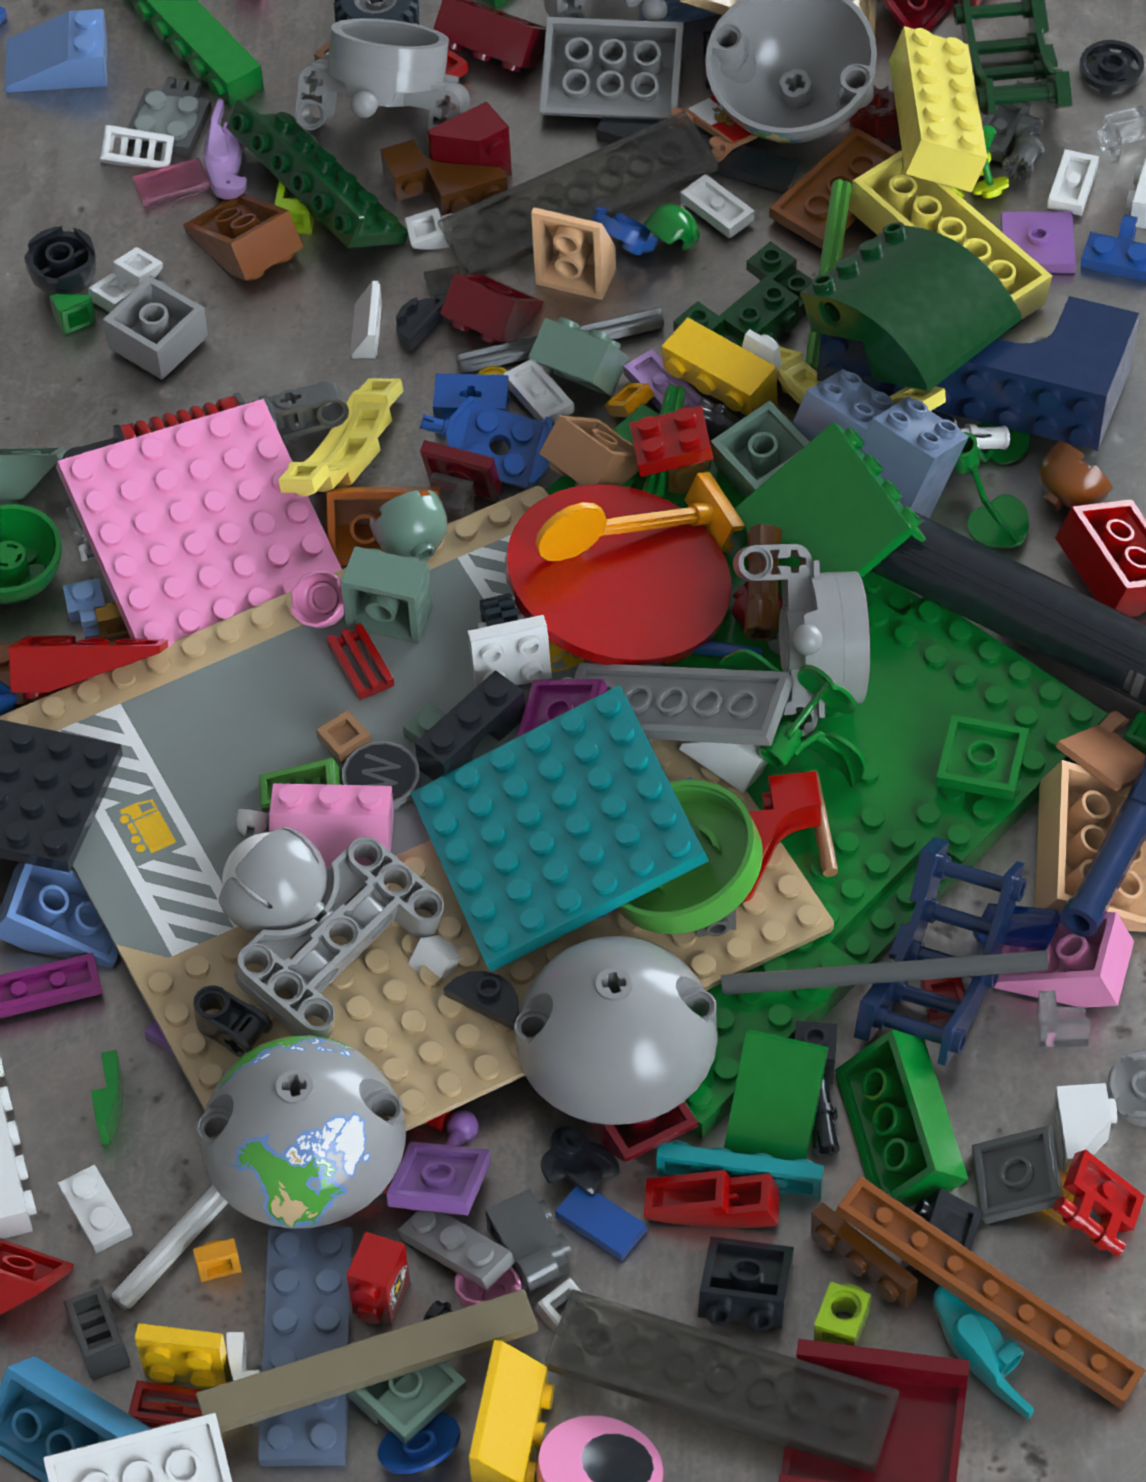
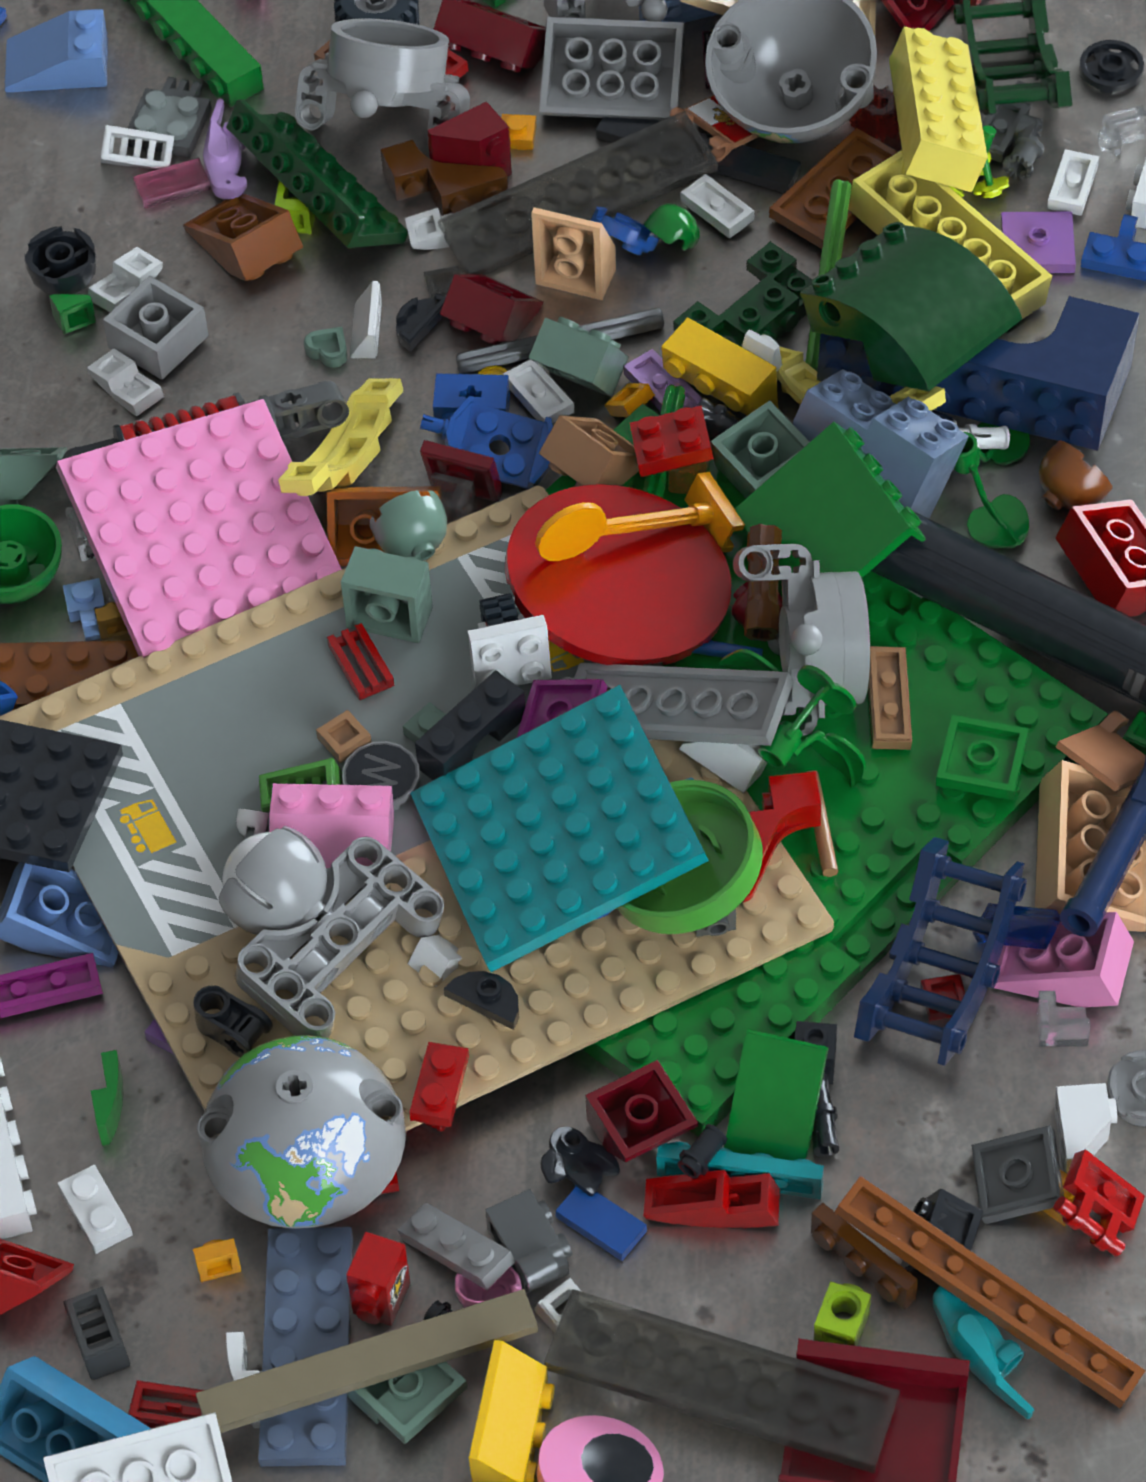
(55, 661): red wedge -> none
(124, 383): none -> white slope
(169, 1249): white axle -> none
(182, 1355): yellow plate -> none
(318, 599): bright pink hair -> none
(327, 346): none -> sand green tile
(424, 1450): blue dish -> none
(439, 1084): none -> red plate
(442, 1175): medium lavender plate -> none
(521, 130): none -> light orange plate
(616, 1031): light grey piece -> none
(695, 1159): none -> black pin
(745, 1283): black plate -> none
(884, 972): dark grey piece -> none
(889, 699): none -> medium nougat tile
(900, 1119): green slope -> none

